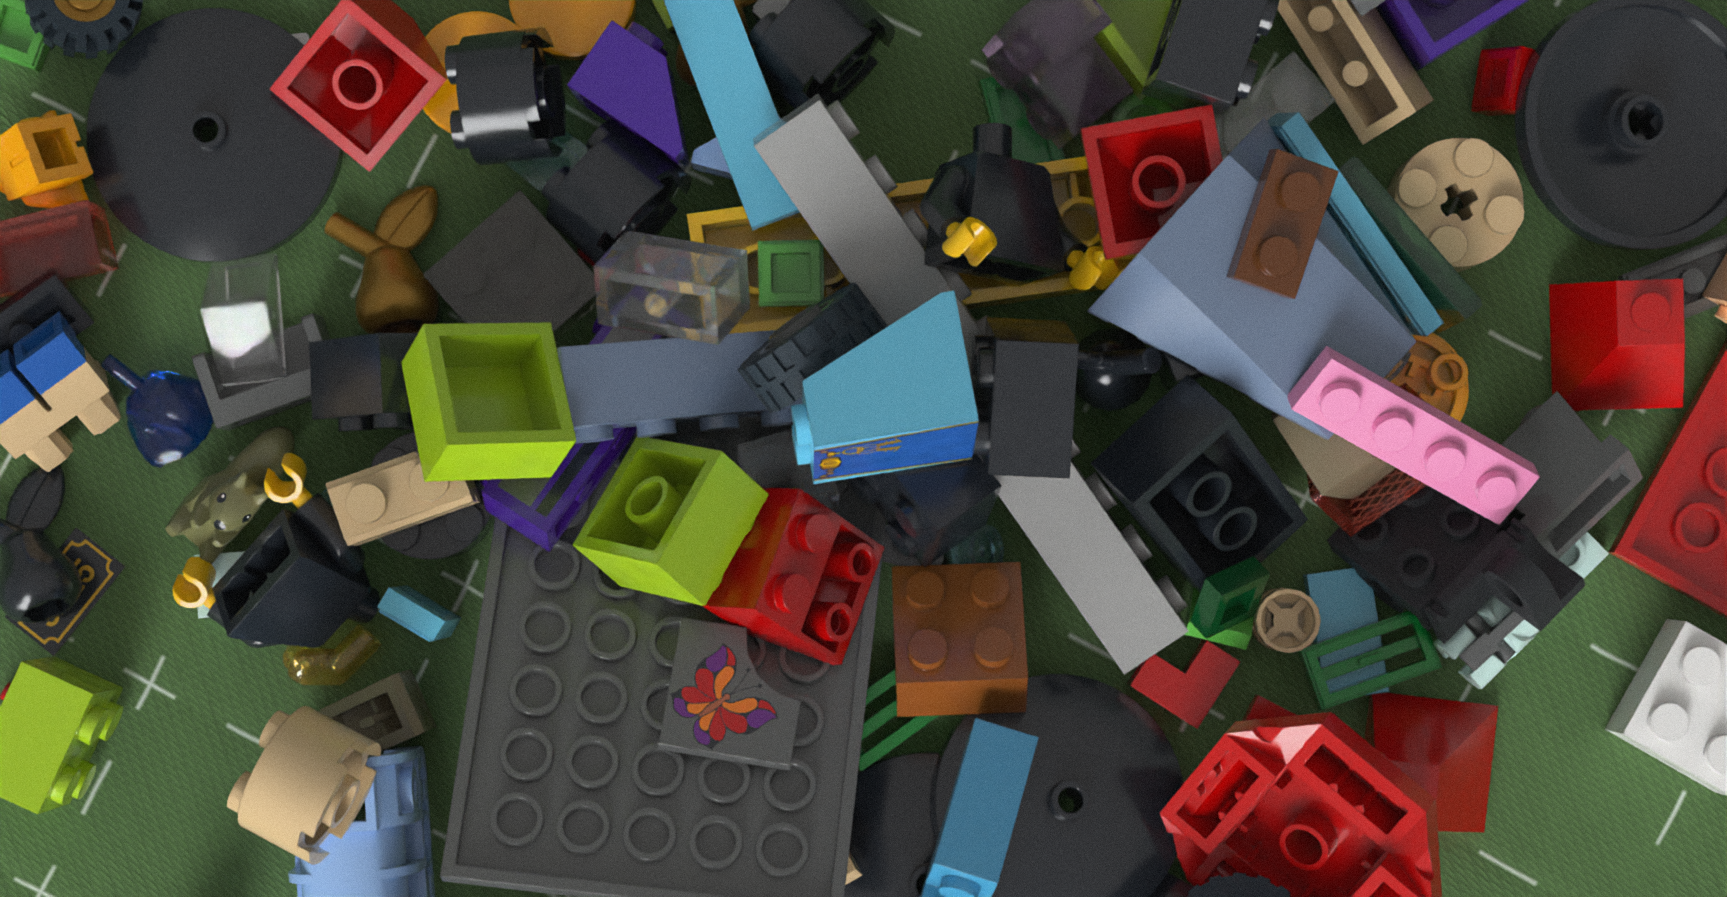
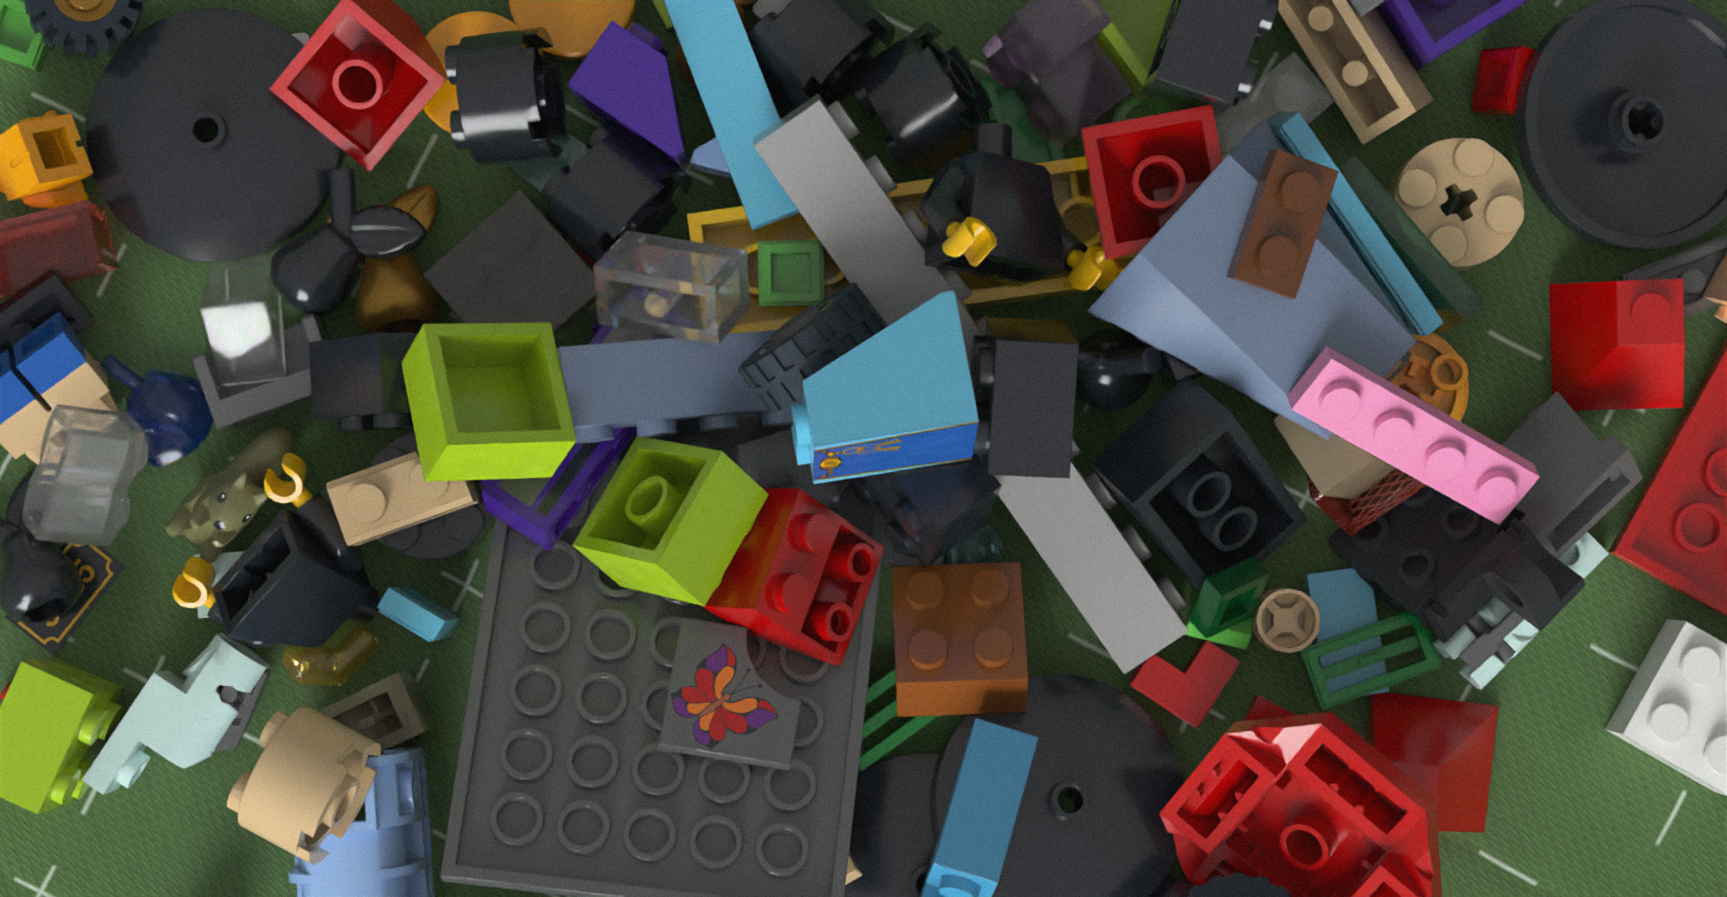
(84, 476): none -> clear brick
(185, 717): none -> light aqua plate
(319, 267): none -> black piece
(923, 99): none -> black brick

